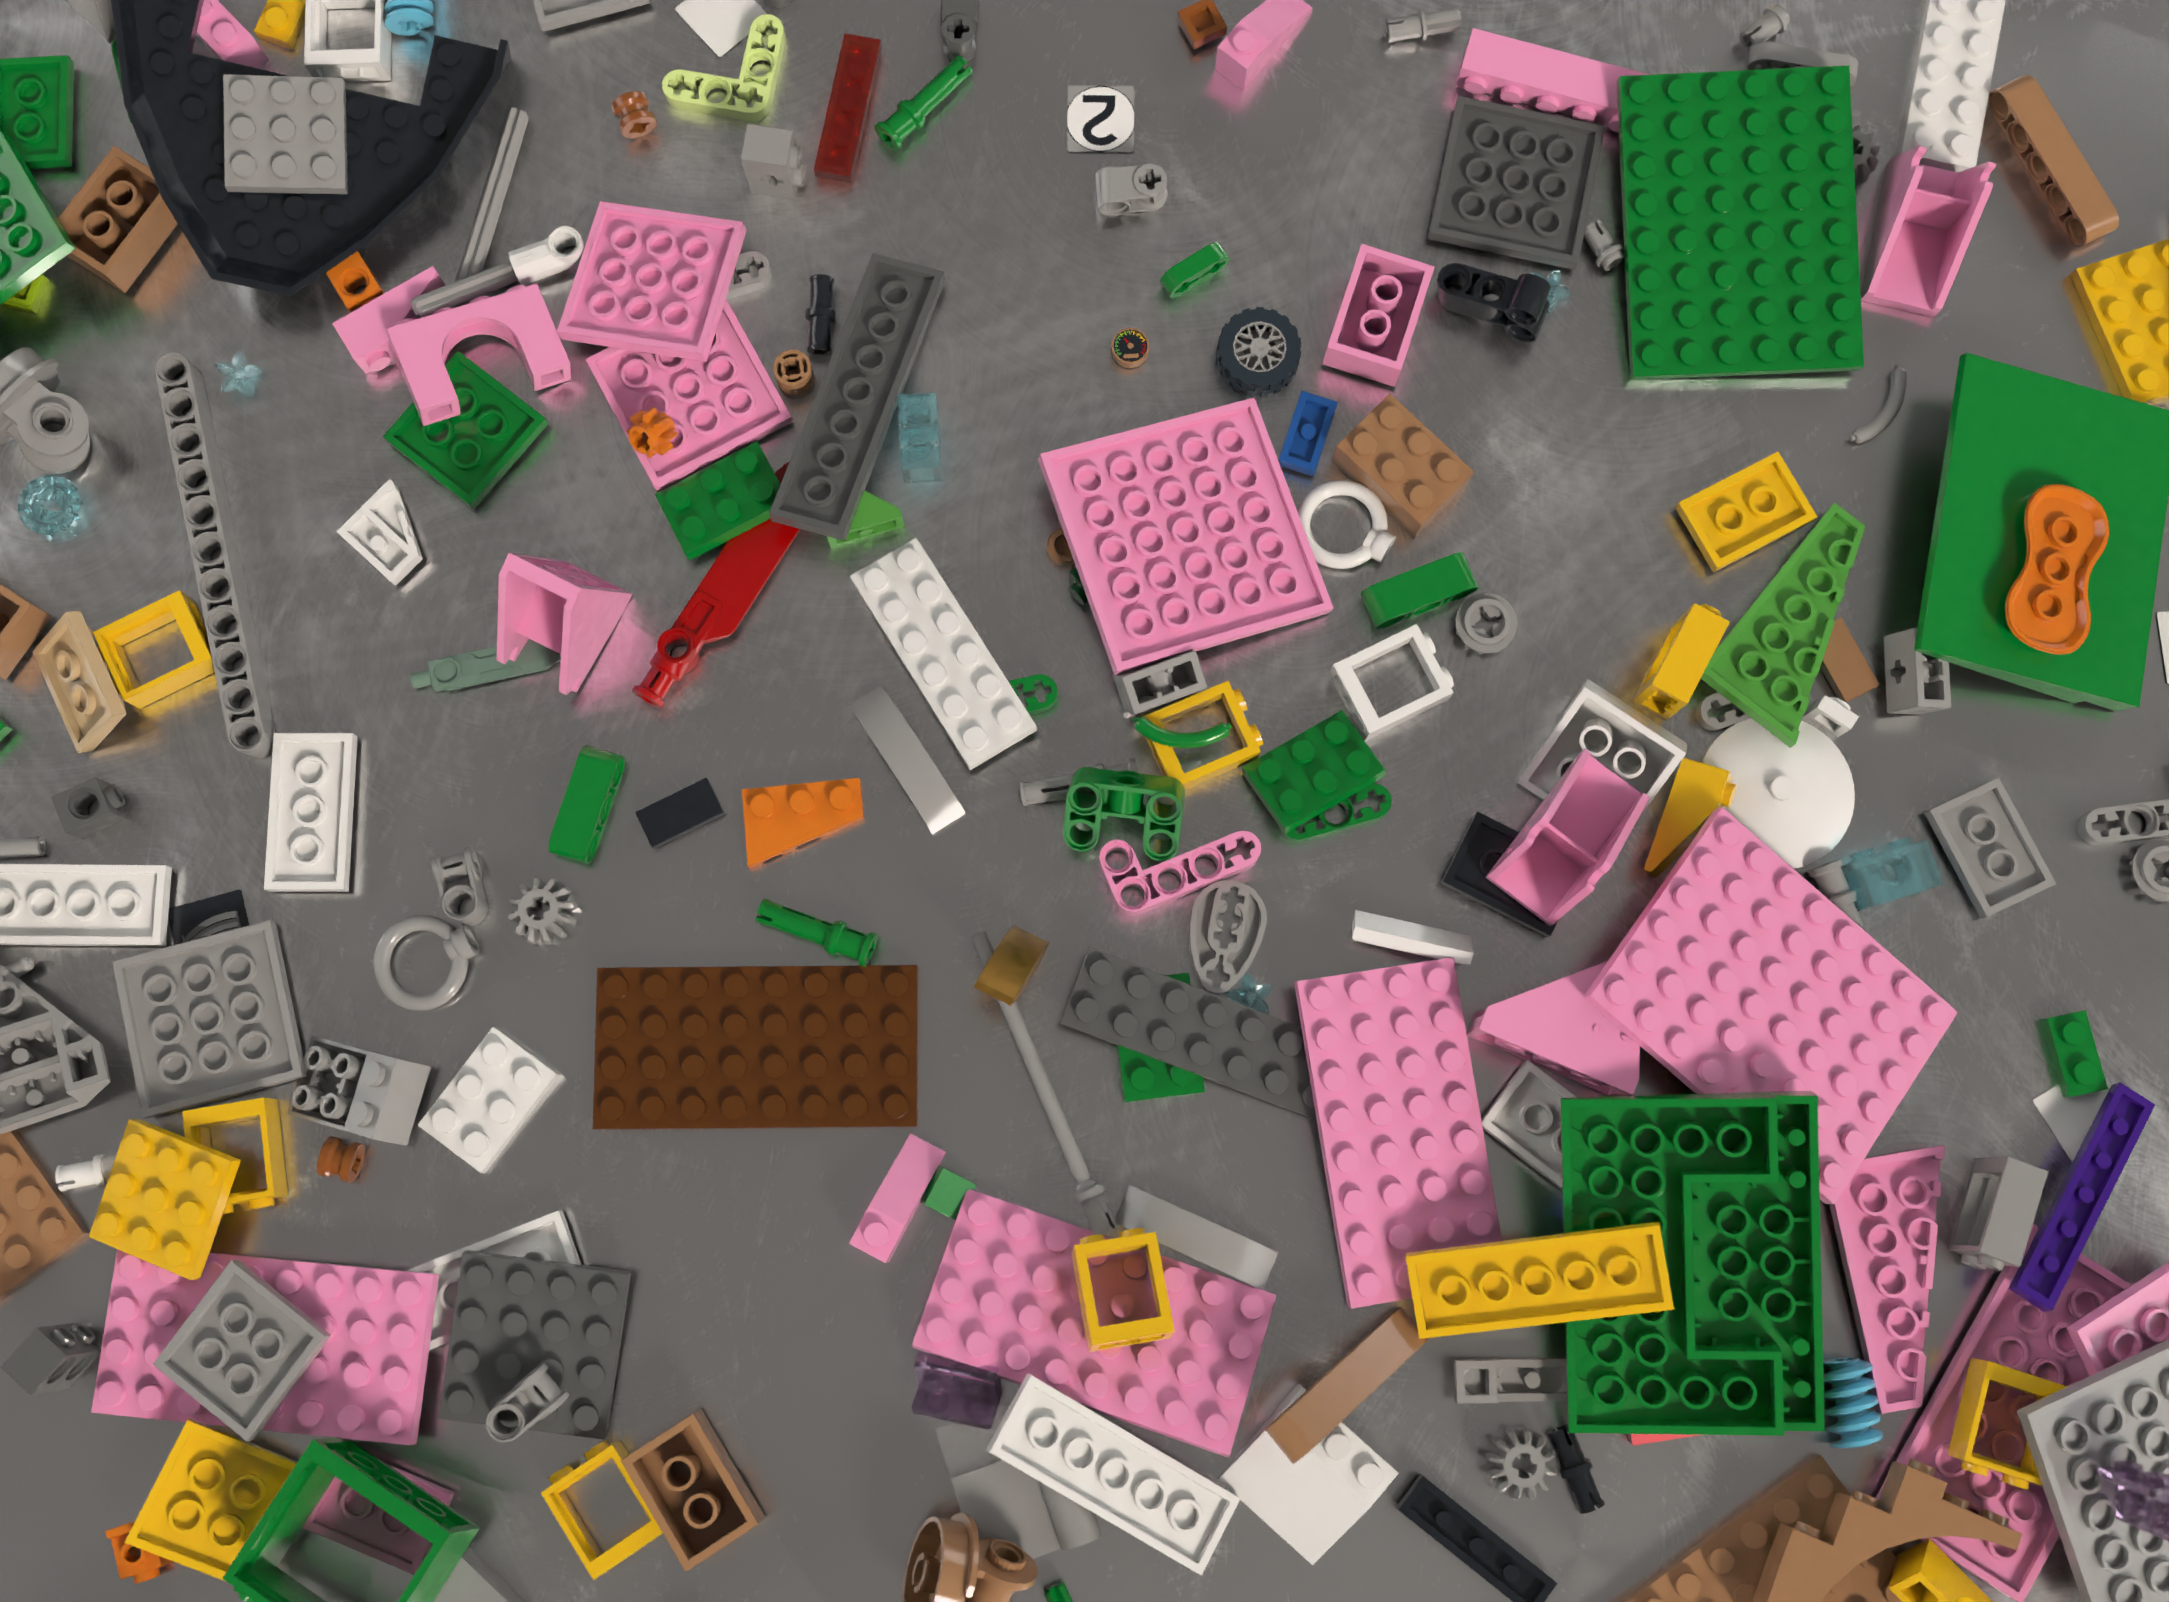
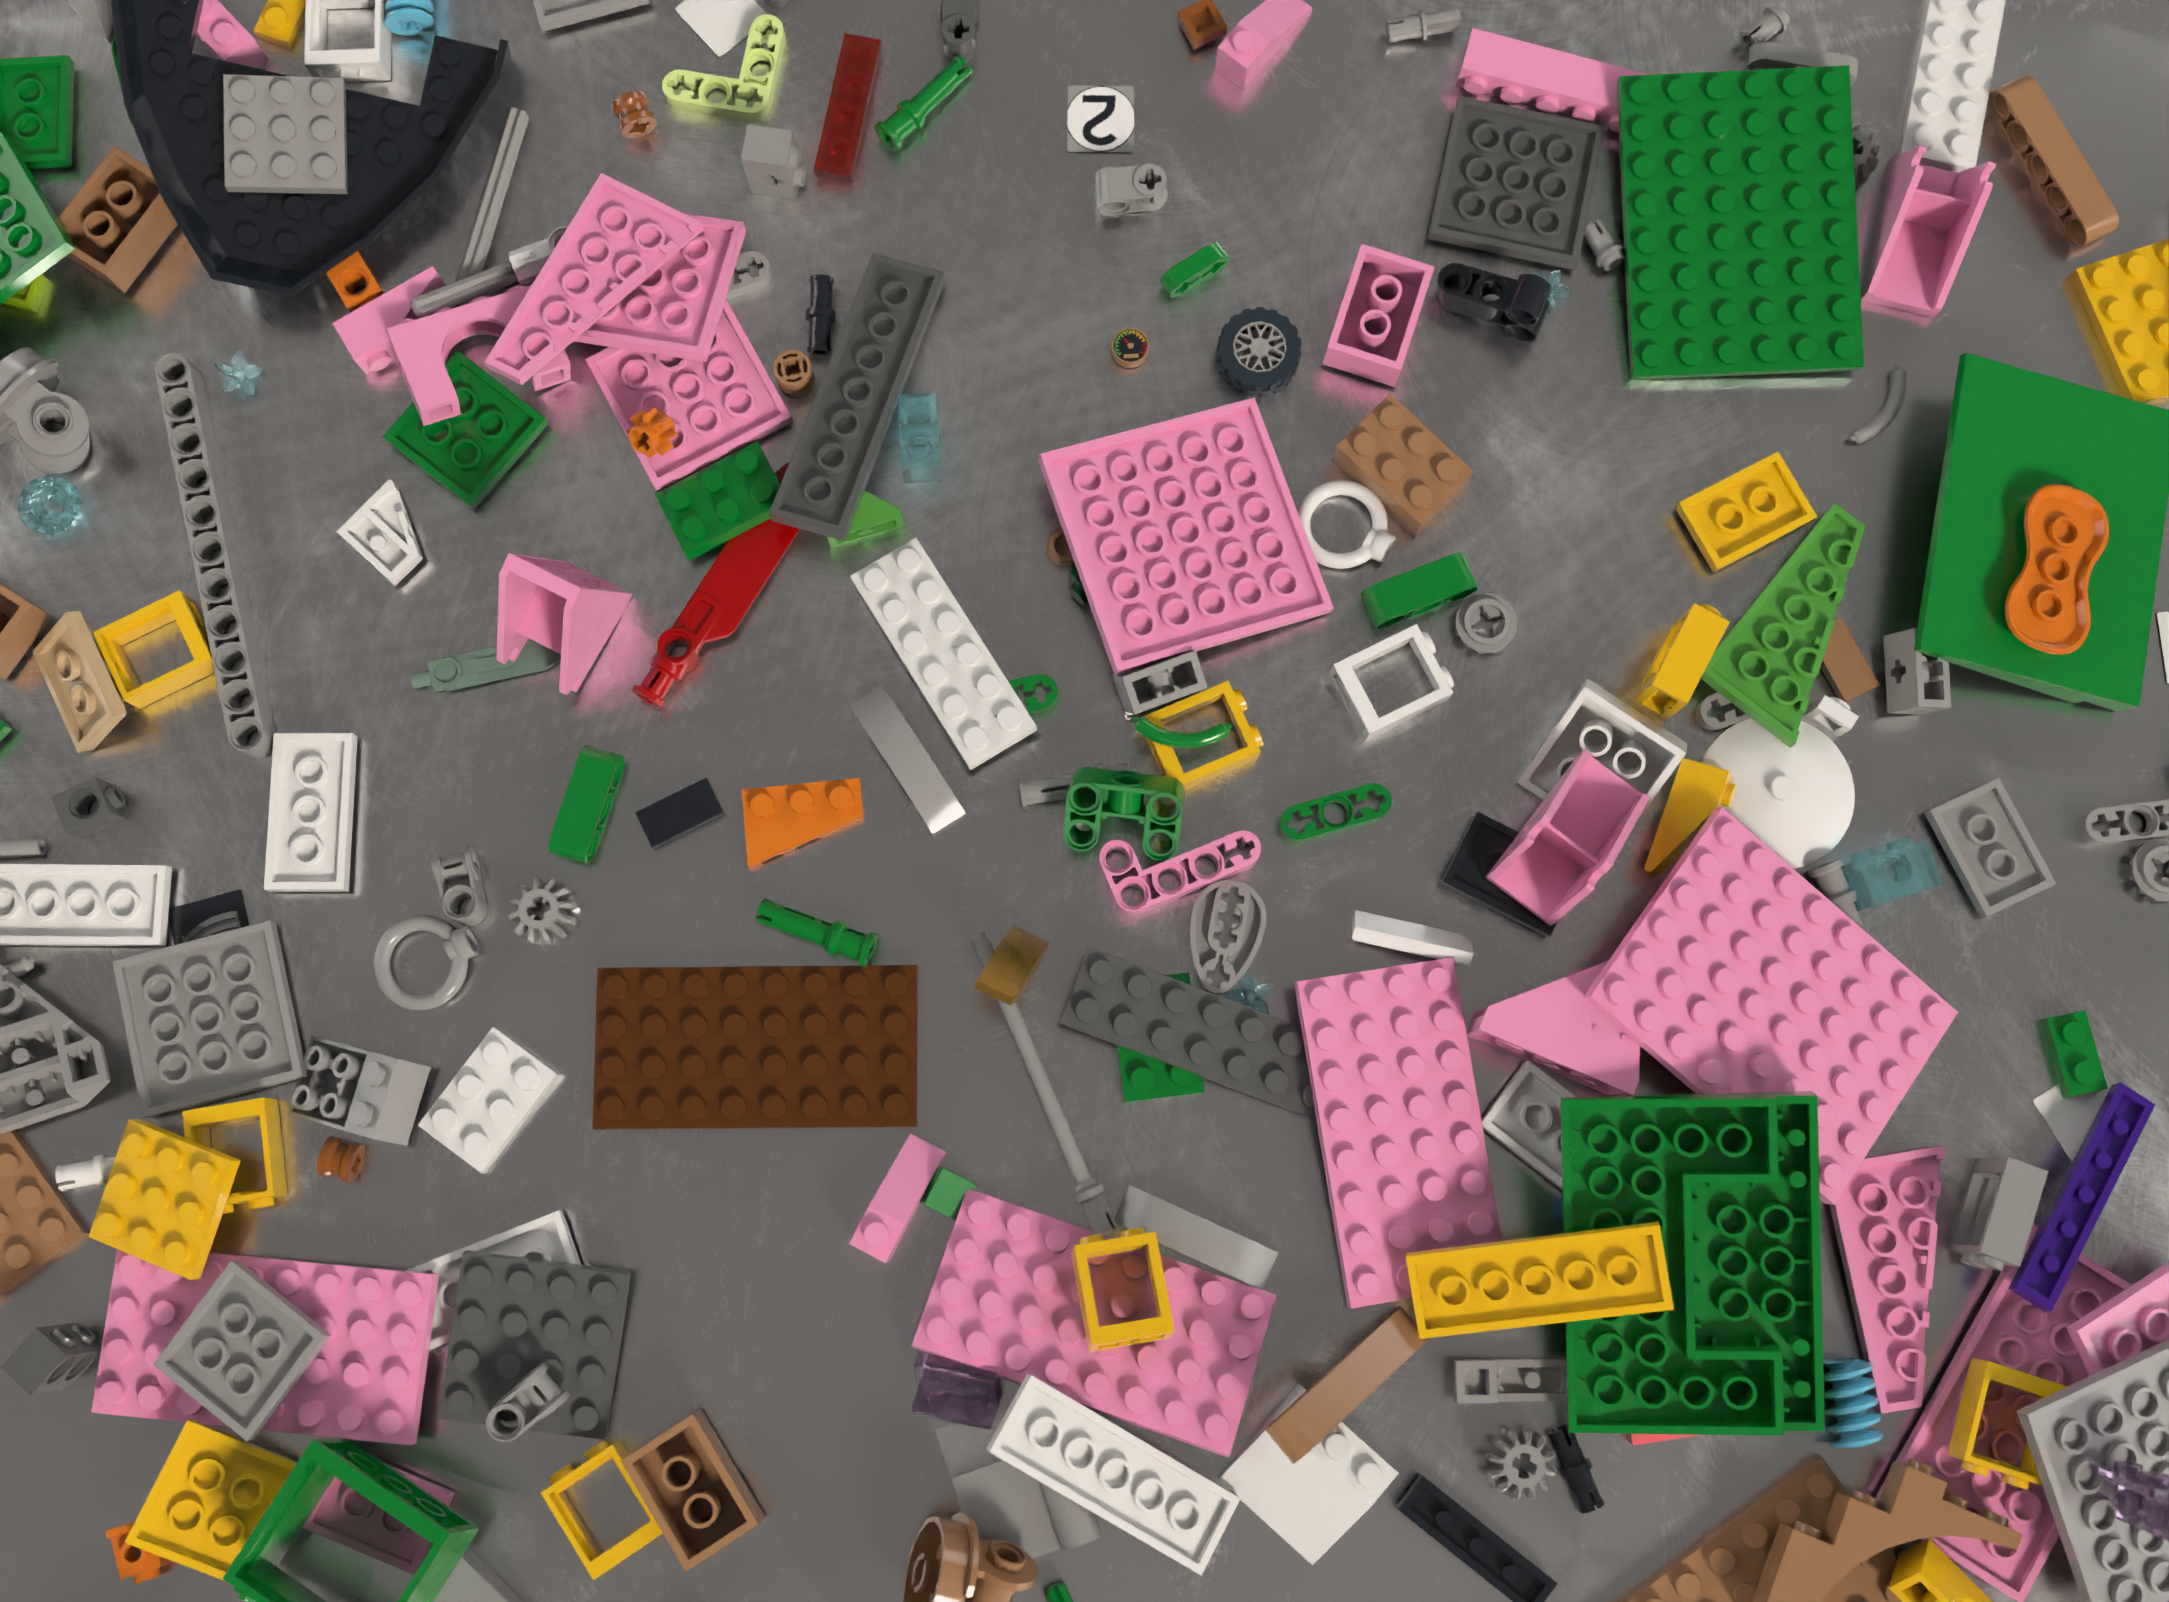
(599, 260): none -> bright pink wing
(1307, 433): blue plate -> none
(1313, 771): green plate -> none

